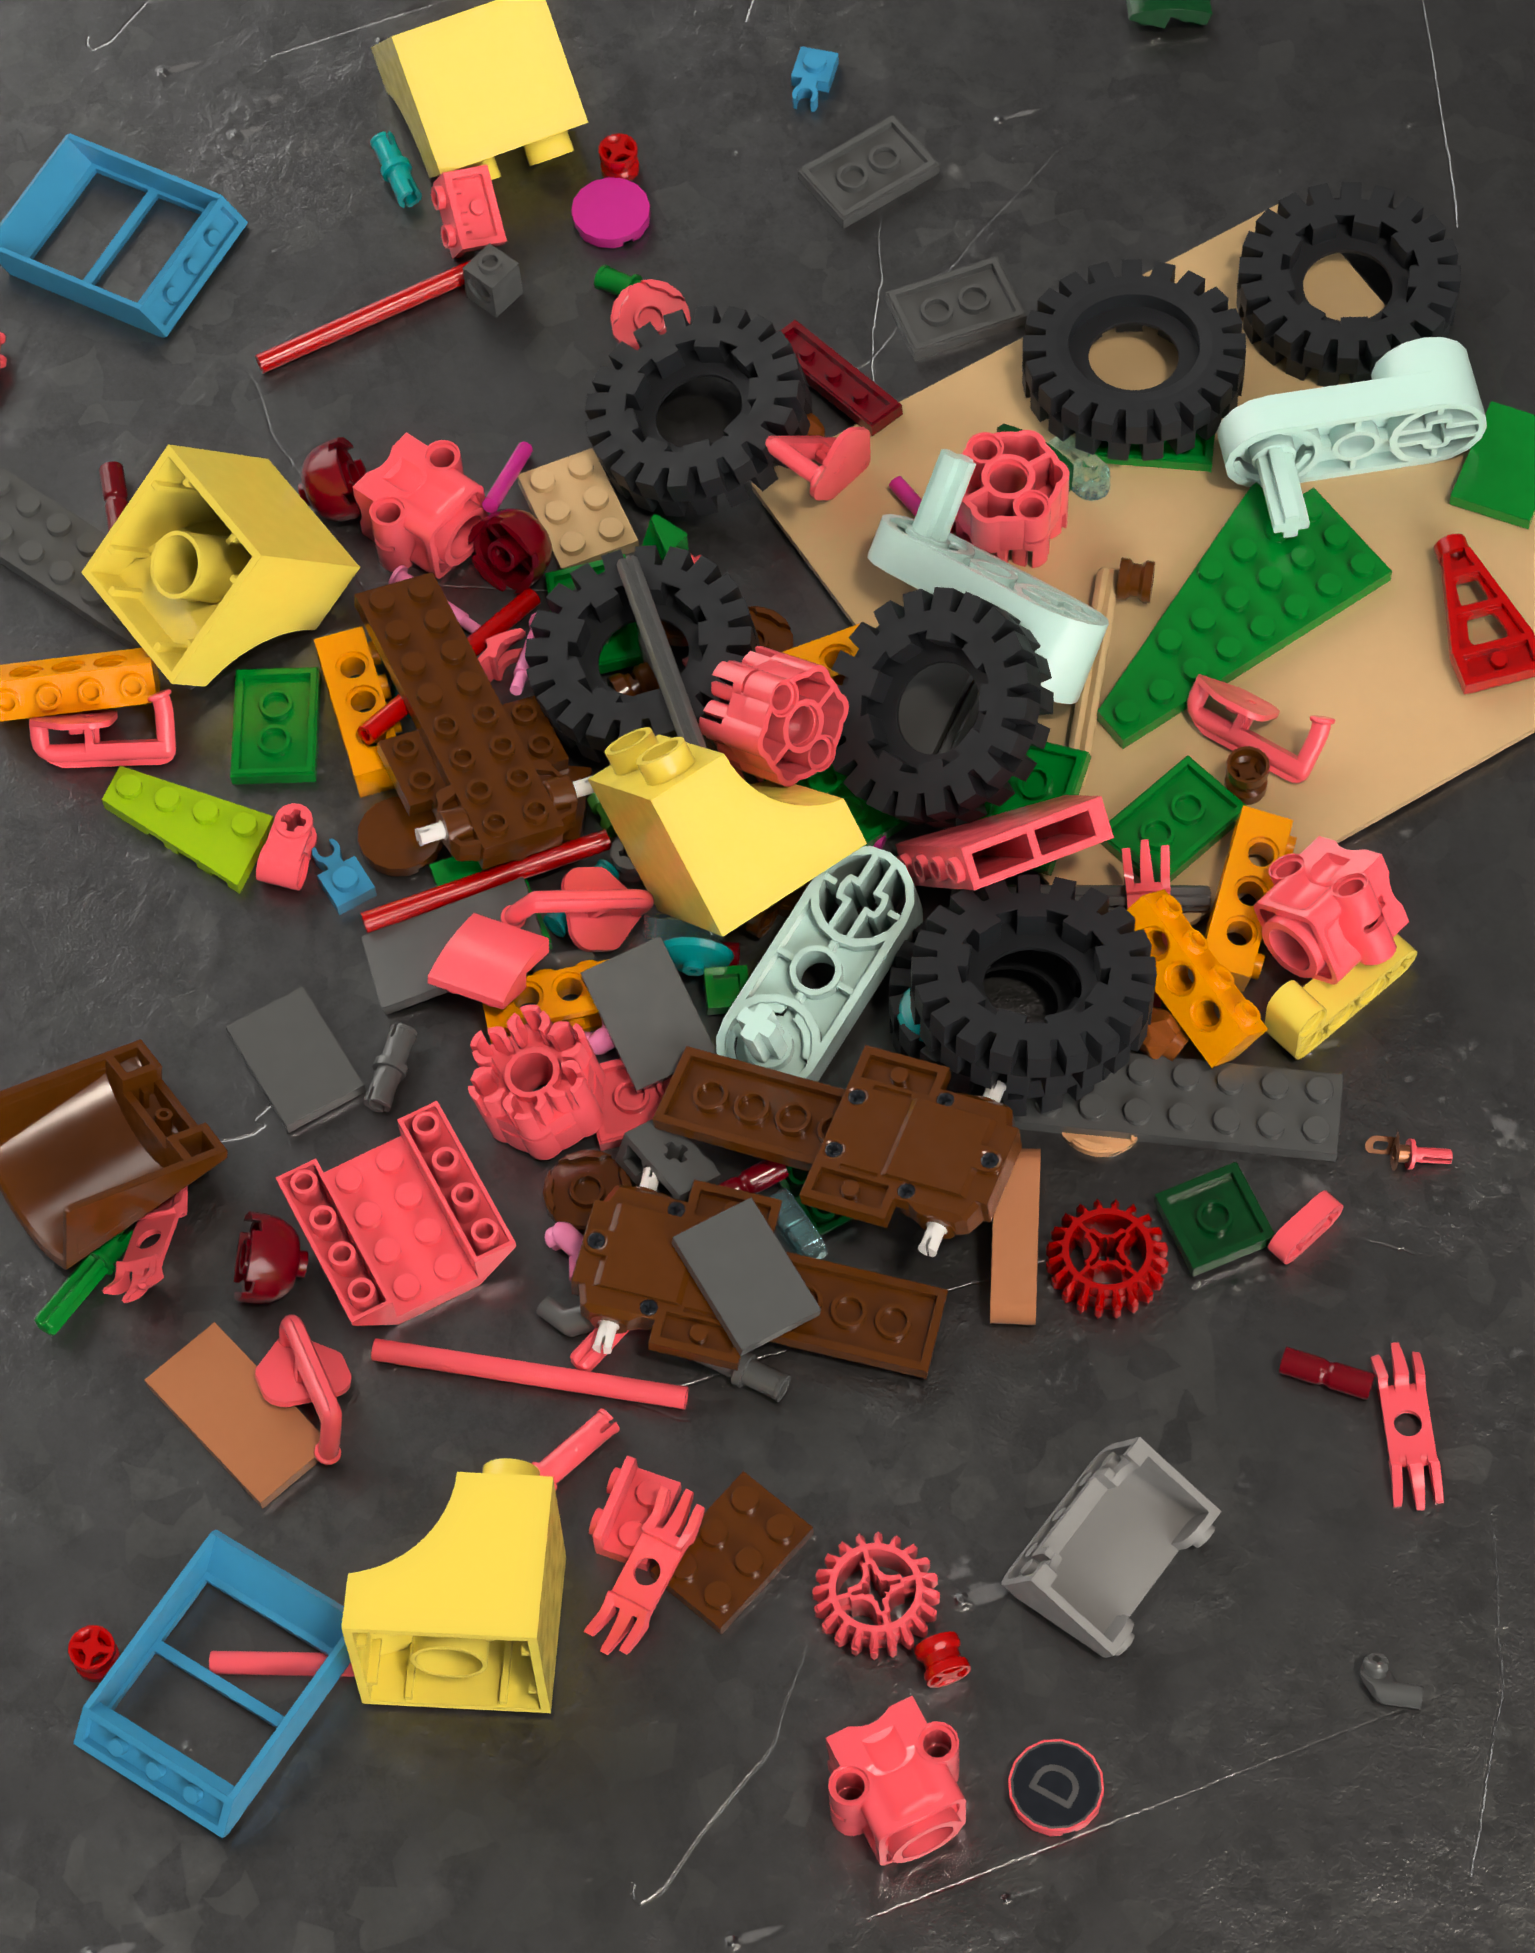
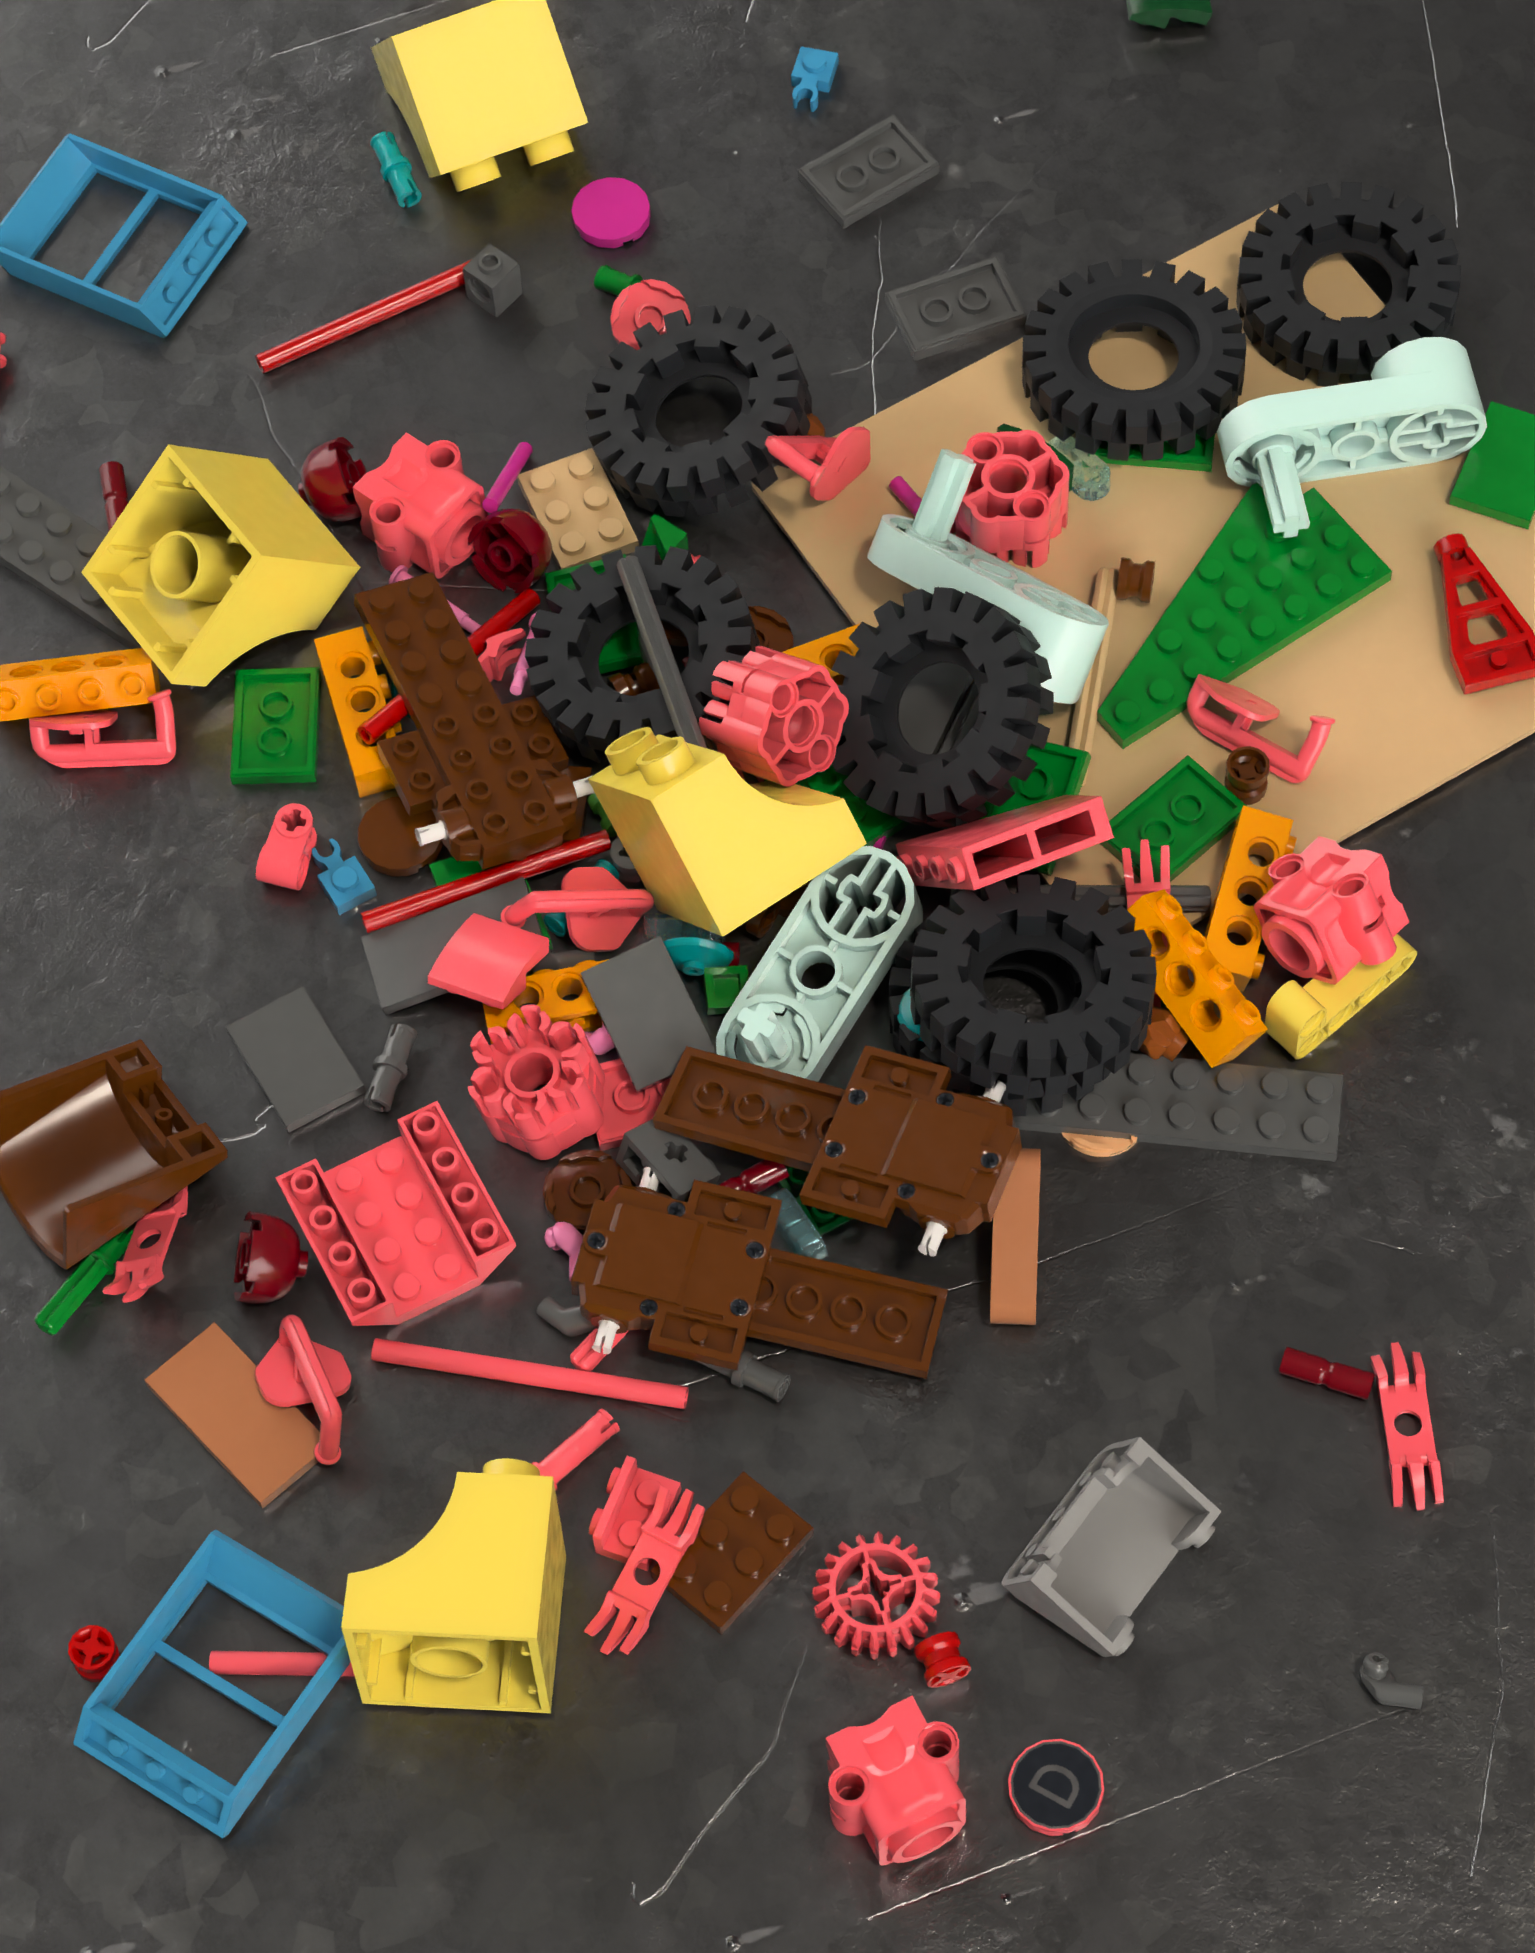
(204, 828): lime wing -> none
(467, 210): coral bracket -> none
(614, 150): red wheel -> none
(746, 1276): dark grey tile -> none
(841, 381): dark red tile -> none
(1124, 1232): red gear -> none
(1214, 1218): dark green plate -> none
(1305, 1227): coral beam -> none
(1409, 1153): piece -> none

